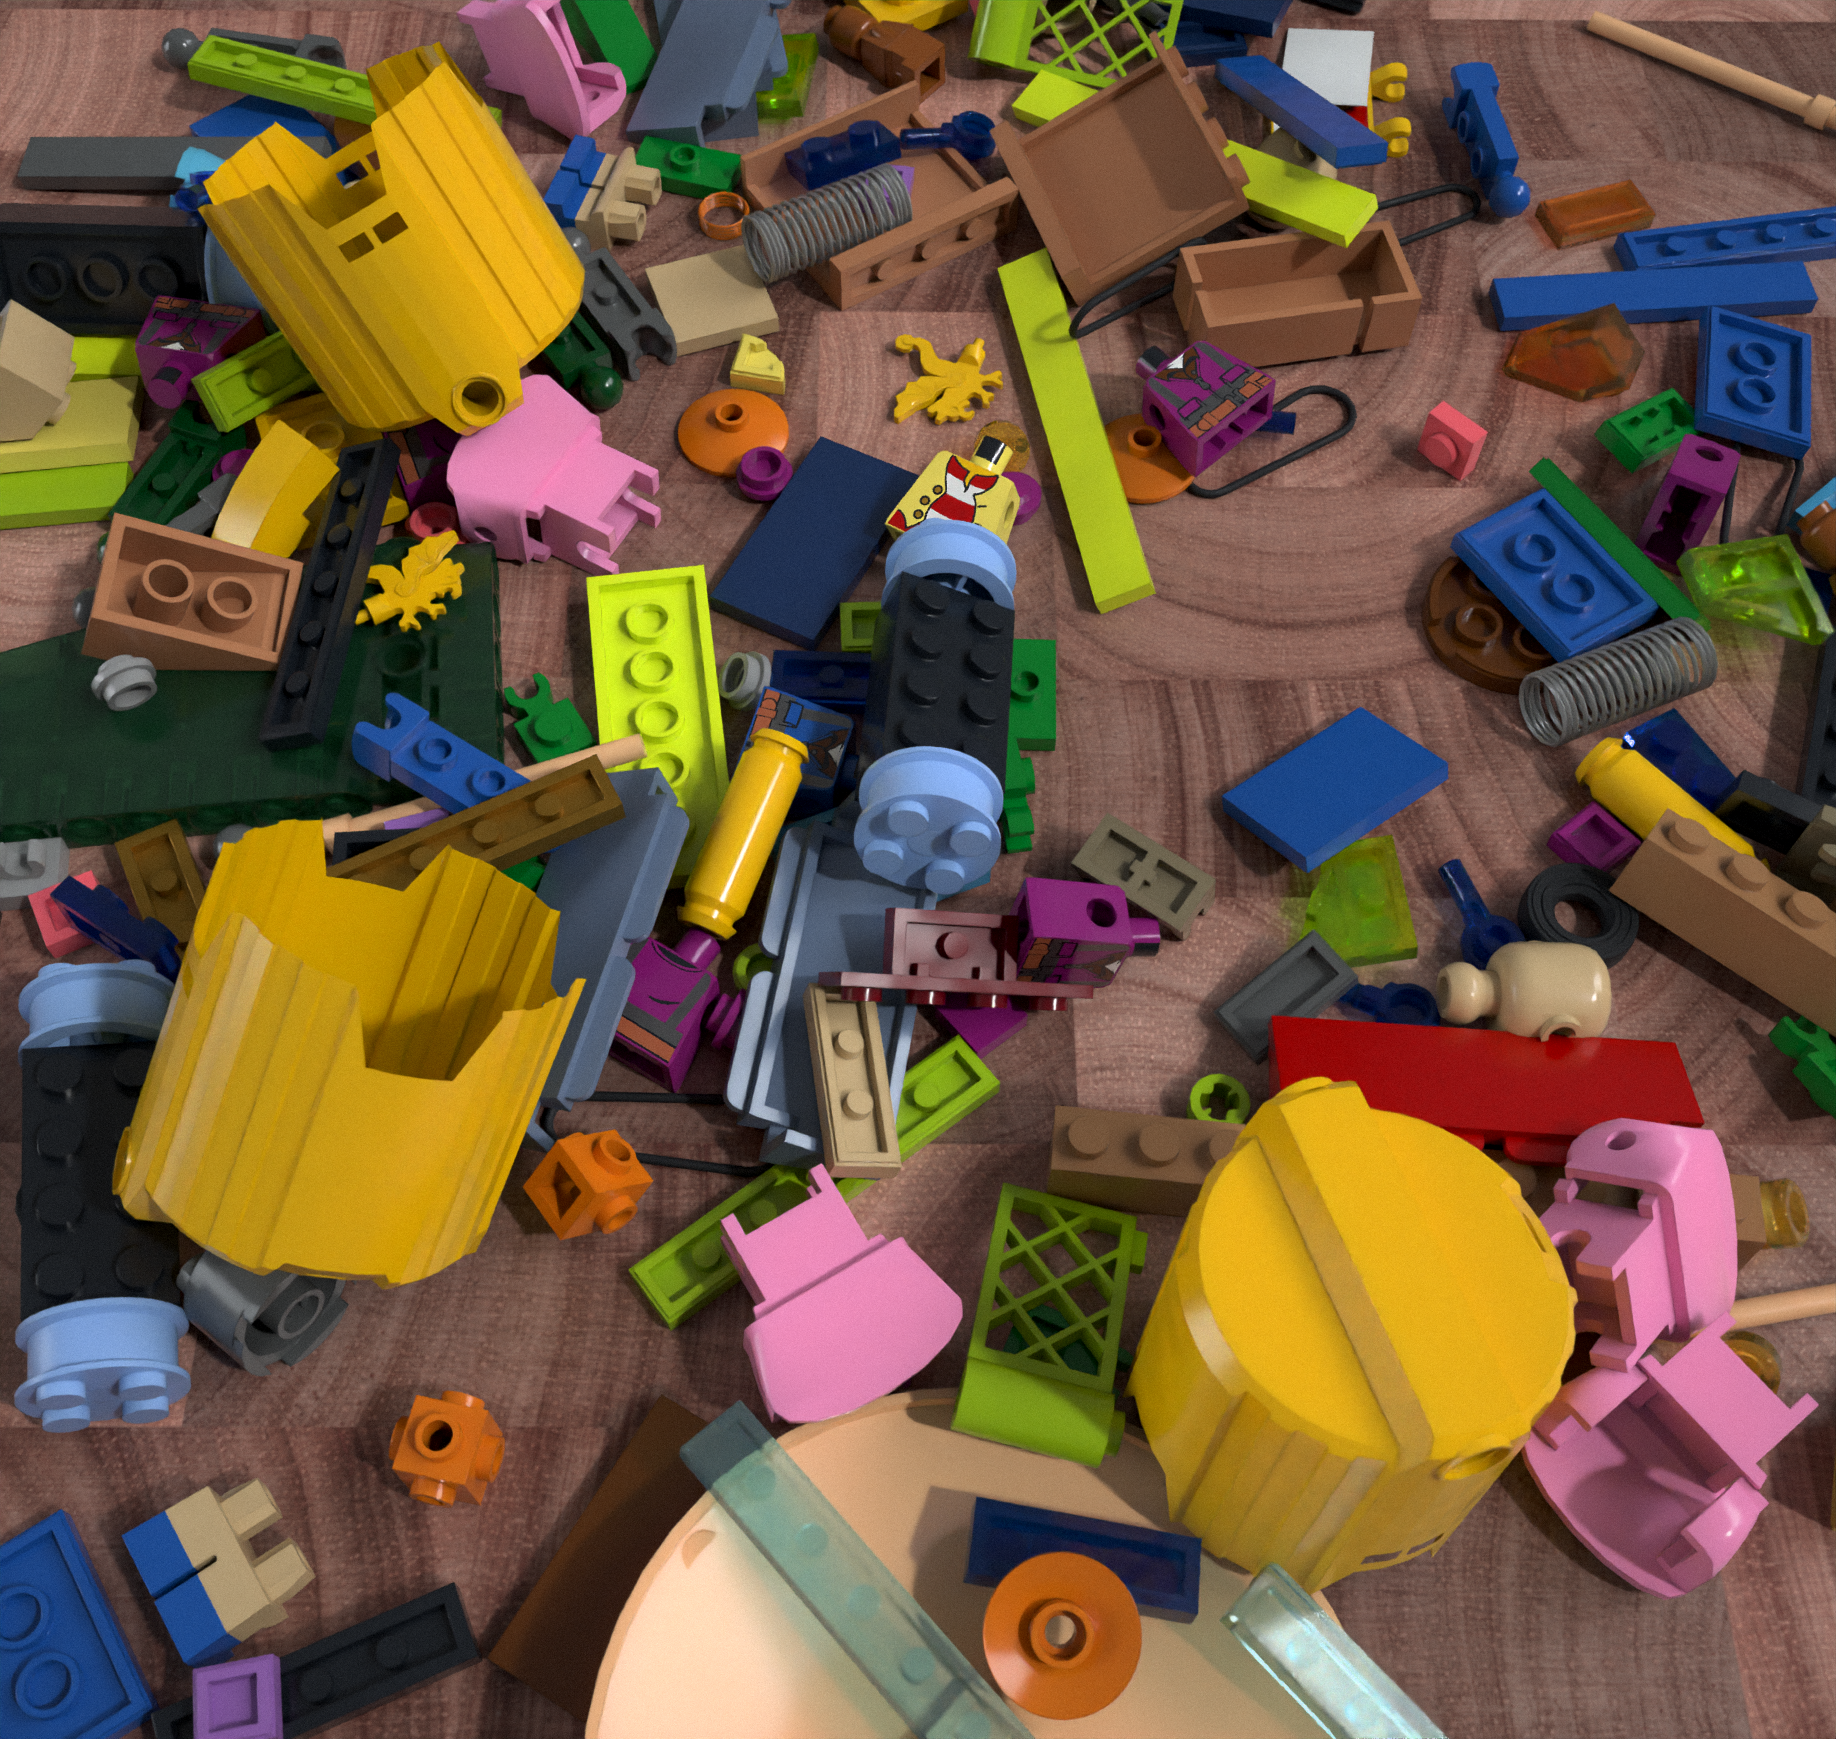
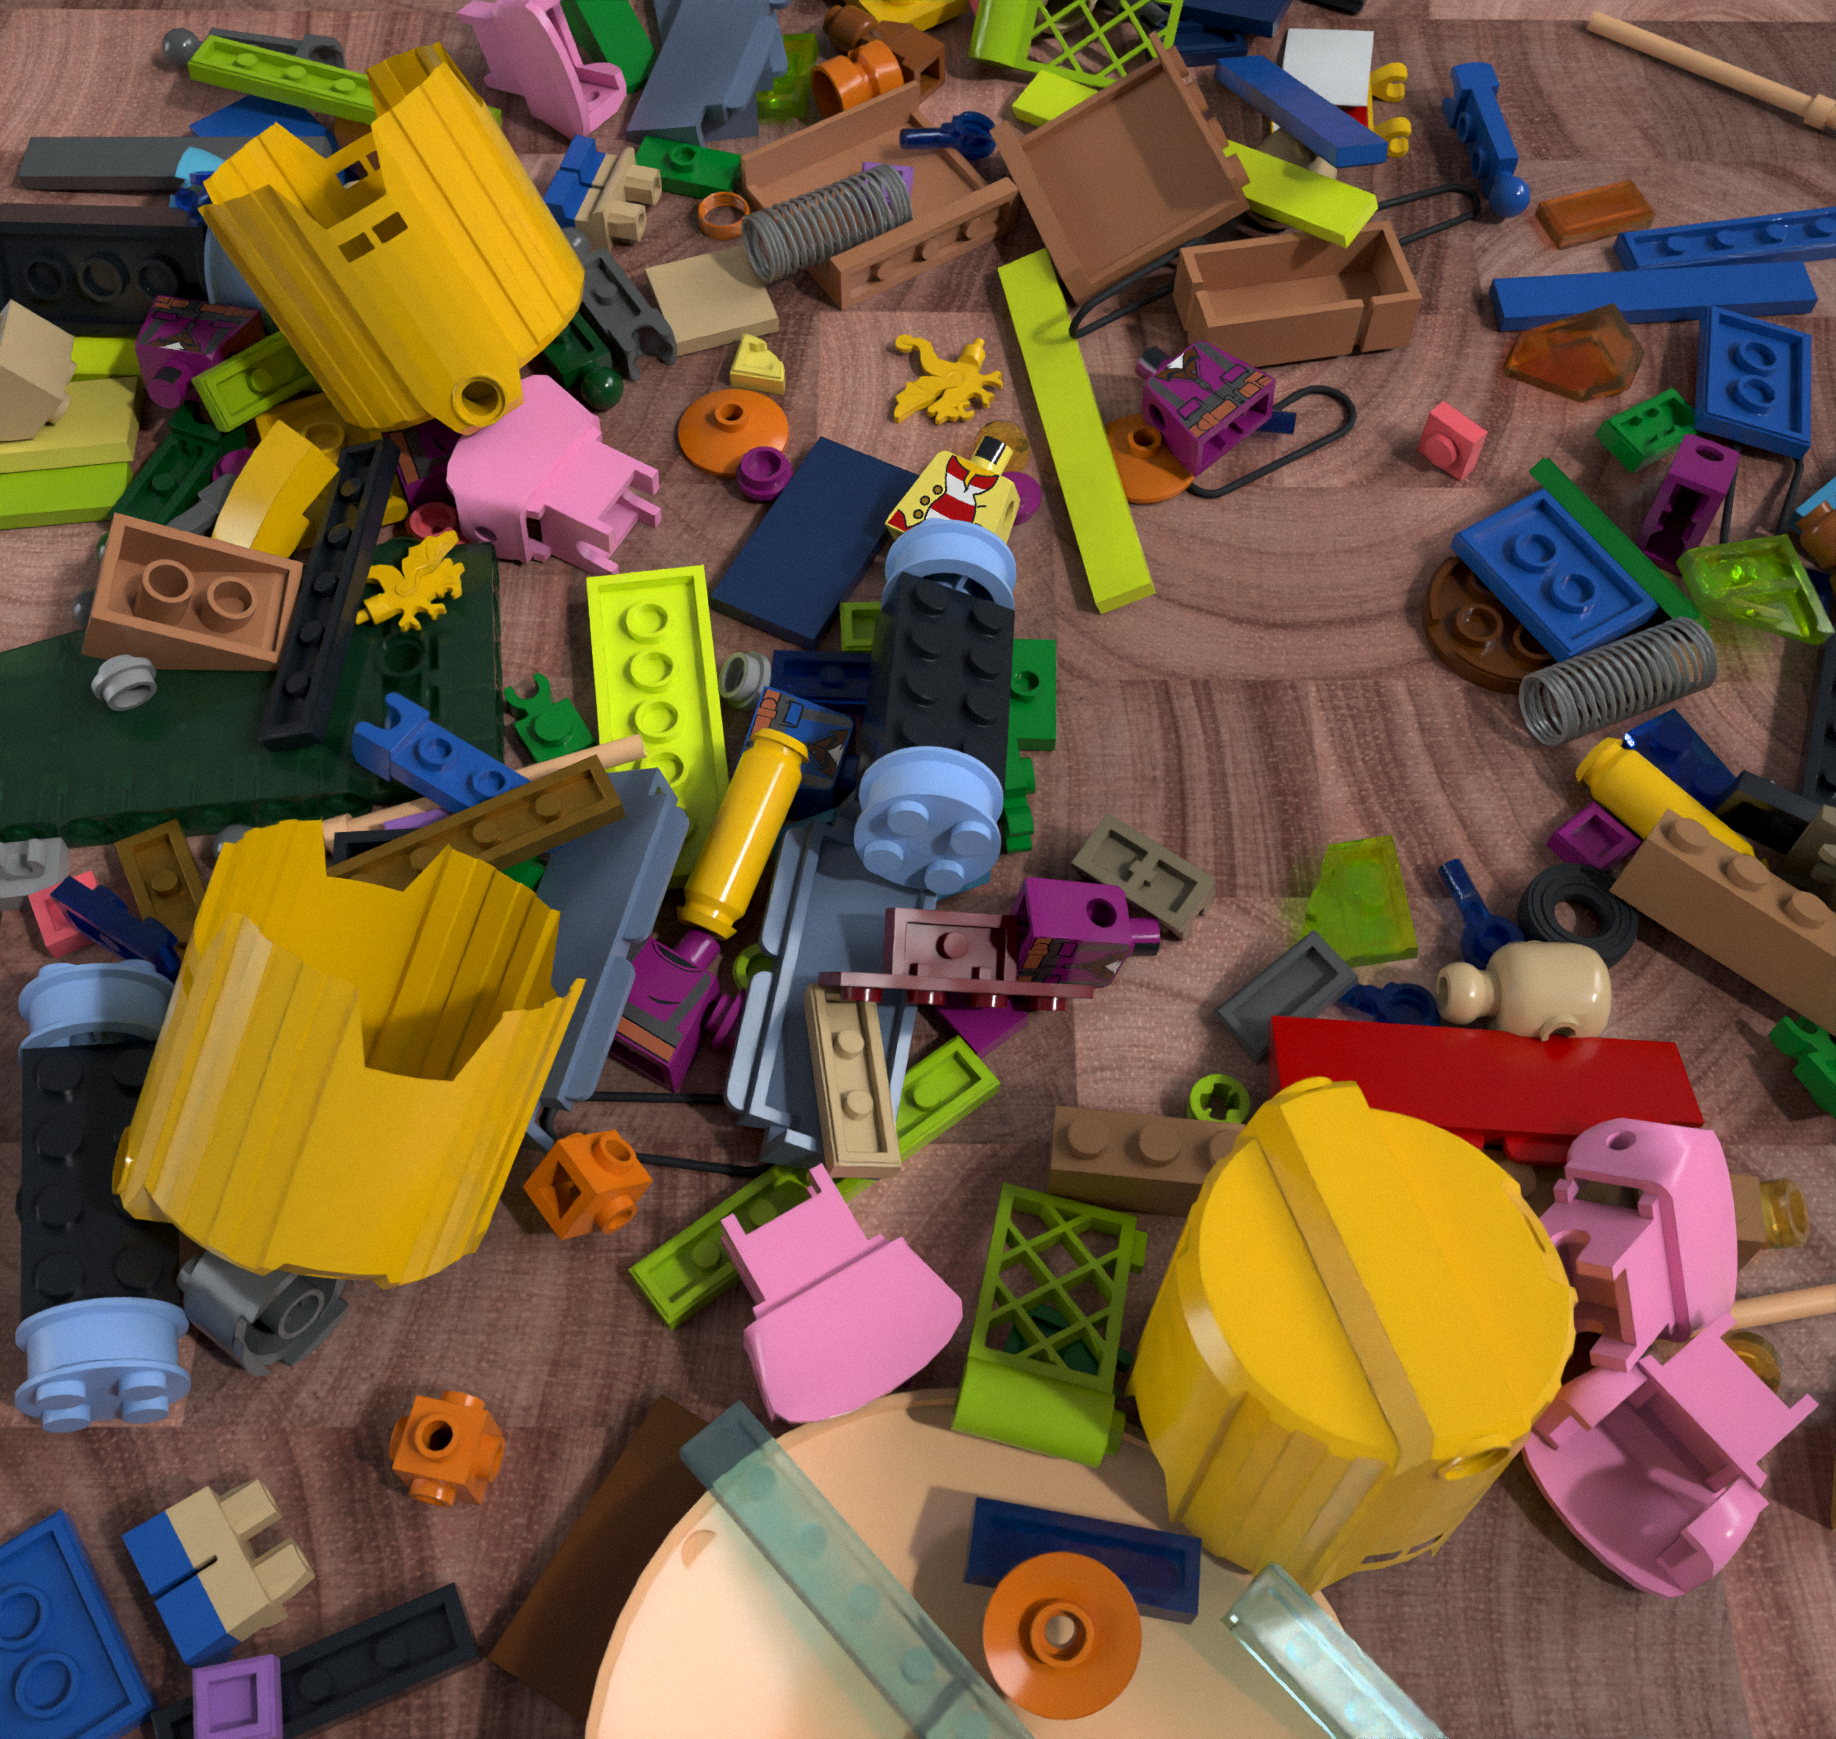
(842, 155): clear blue plate -> none
(855, 78): none -> orange wheel
(1334, 788): blue tile -> none

